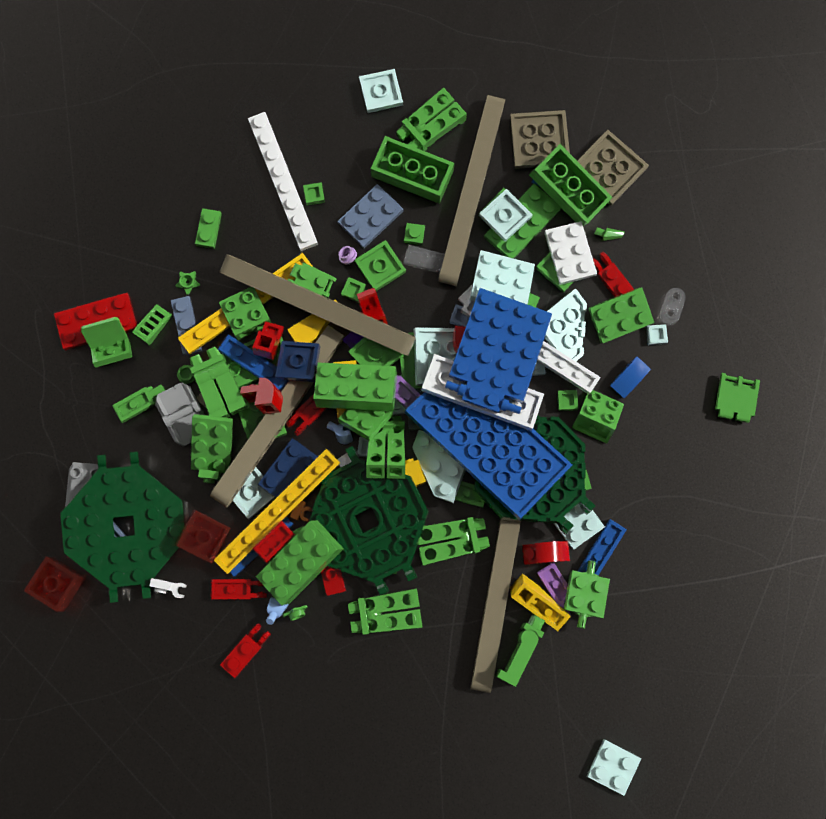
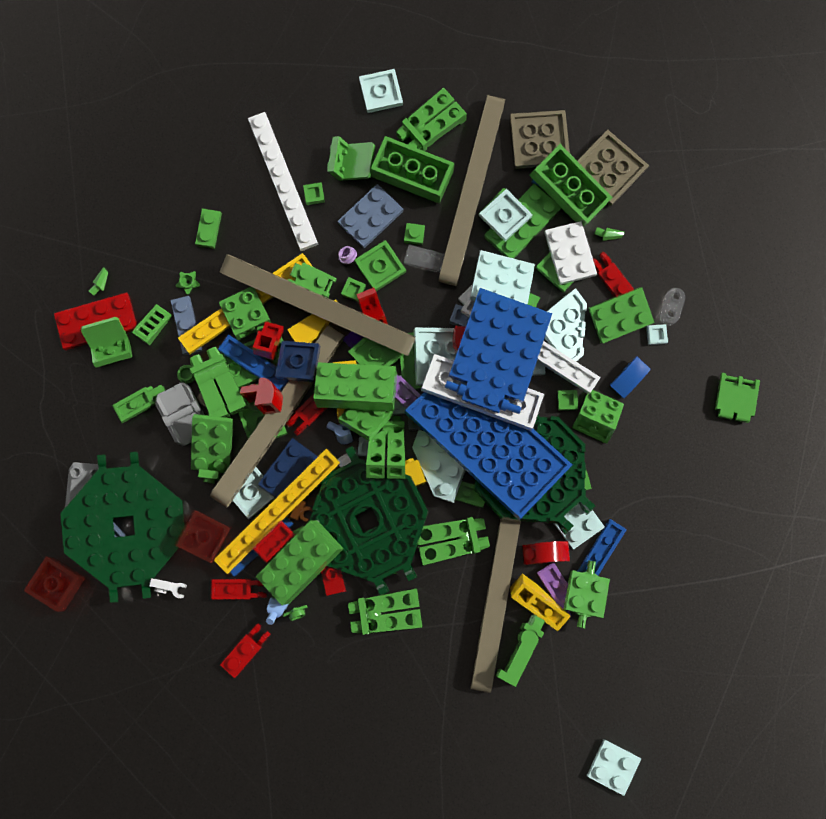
(99, 282): none -> bright green bar
(350, 160): none -> bright green bracket

